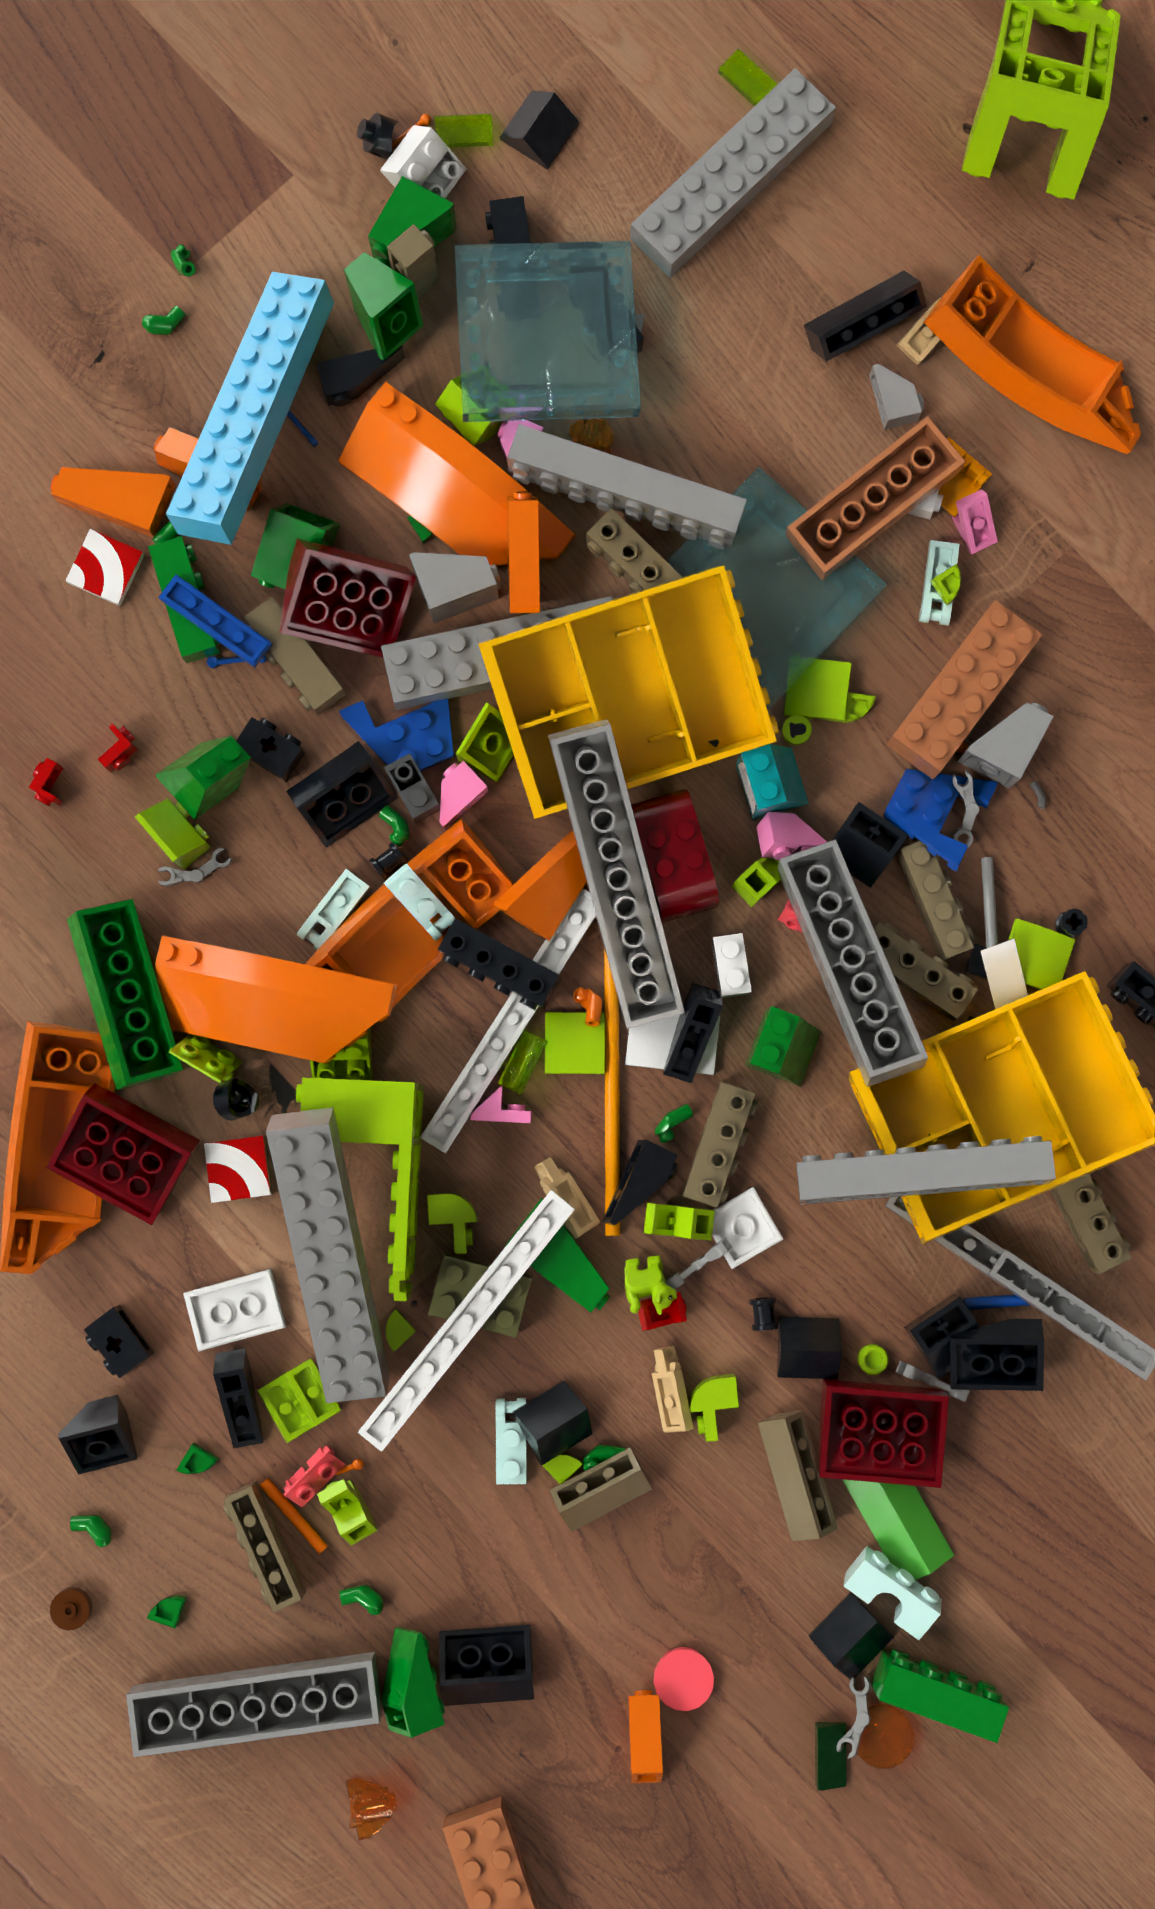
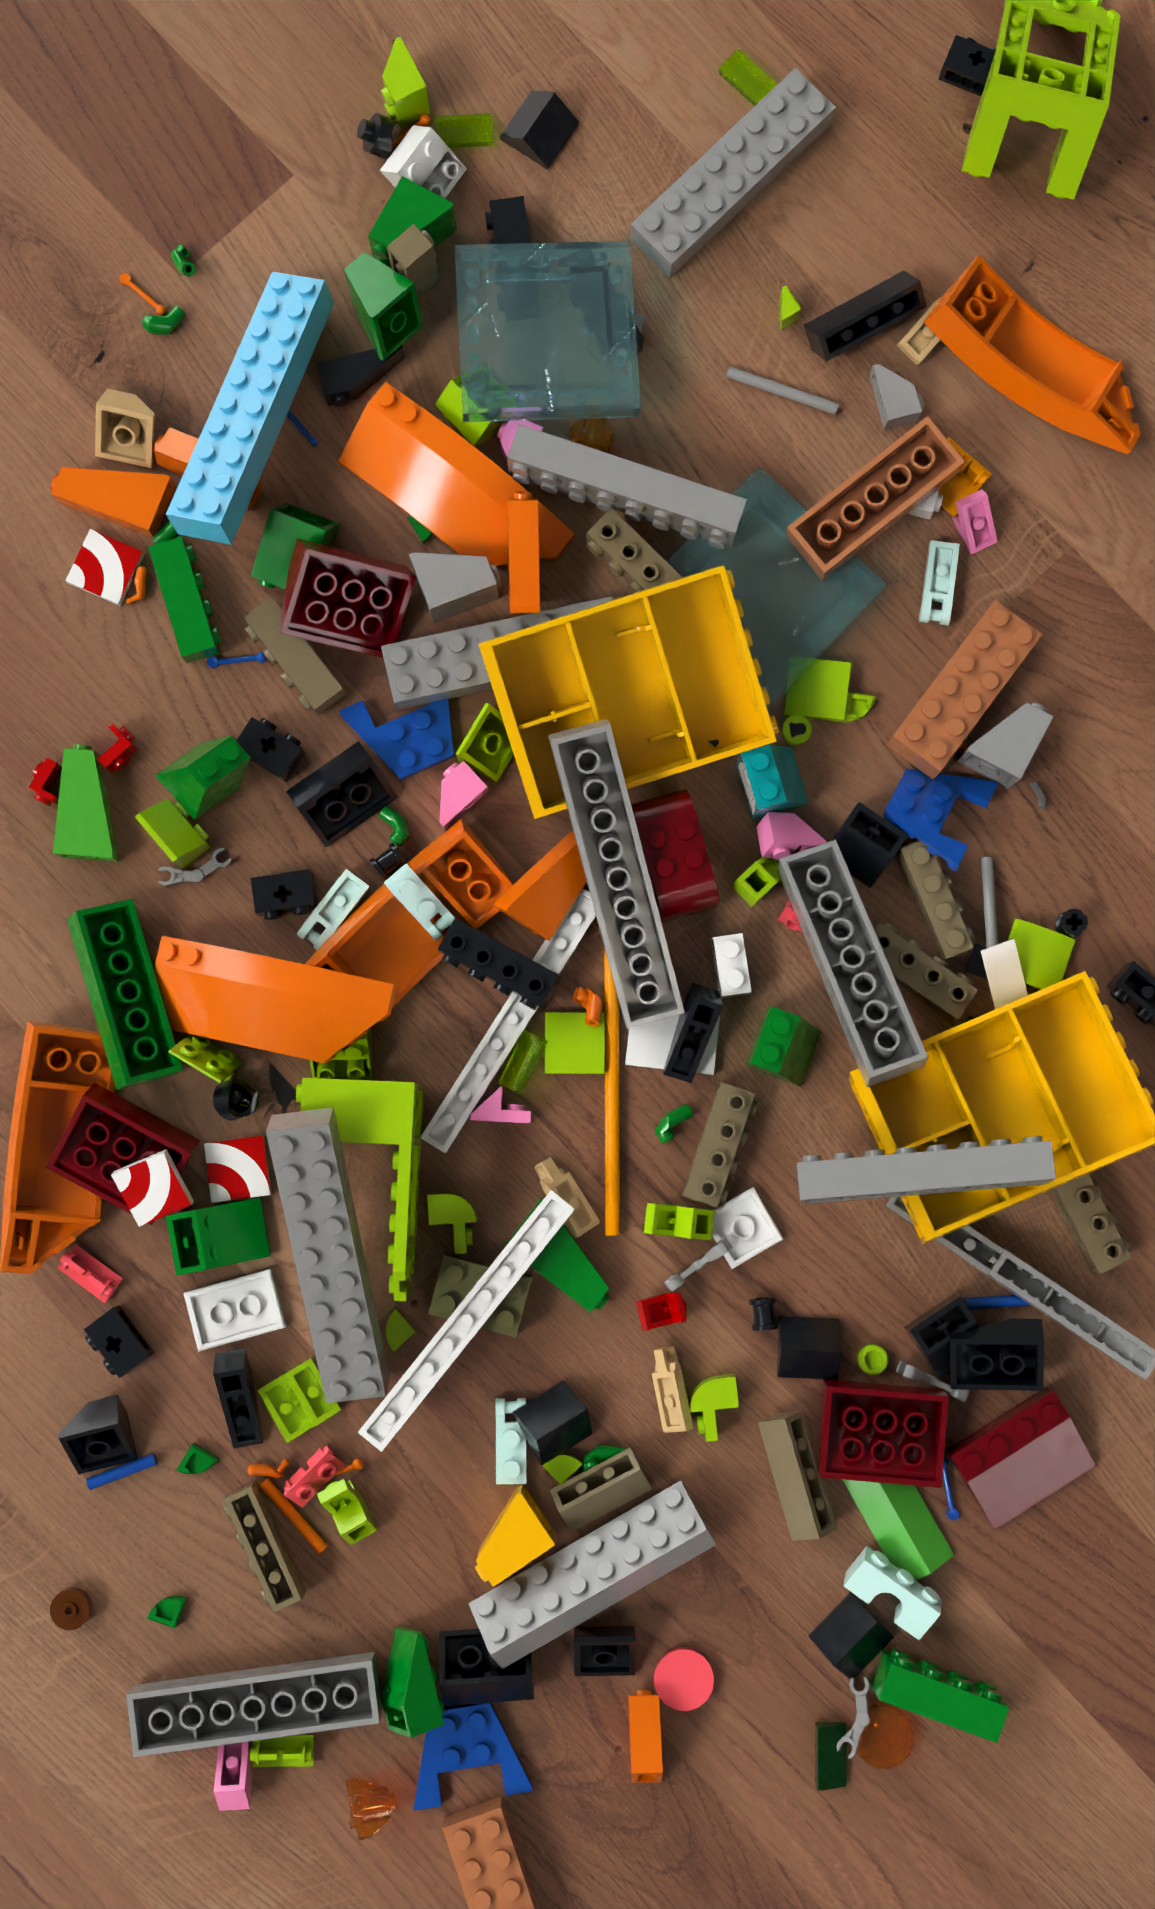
(83, 811): none -> bright green slope
(89, 1273): none -> coral hinge
(94, 1526): green arm -> none
(121, 1471): none -> blue piece
(124, 429): none -> tan slope
(126, 280): none -> orange hinge
(140, 584): none -> orange piece
(152, 1188): none -> tile
(215, 621): blue tile -> none
(218, 1236): none -> green slope
(233, 1776): none -> bright pink slope
(267, 1470): none -> orange piece
(269, 887): none -> black brick
(284, 1751): none -> lime hinge
(363, 1595): green arm -> none
(404, 87): none -> lime slope
(412, 788): dark grey slope -> none
(468, 1739): none -> blue wing
(514, 1539): none -> yellow slope
(591, 1574): none -> light grey brick
(604, 1651): none -> black slope
(643, 1175): black slope -> none
(647, 1283): lime animal -> none
(782, 390): none -> light grey bar
(788, 308): none -> lime slope
(948, 584): lime tile -> none
(952, 1513): none -> blue hinge
(958, 65): none -> black brick
(971, 807): light grey piece -> none
(1021, 1457): none -> slope

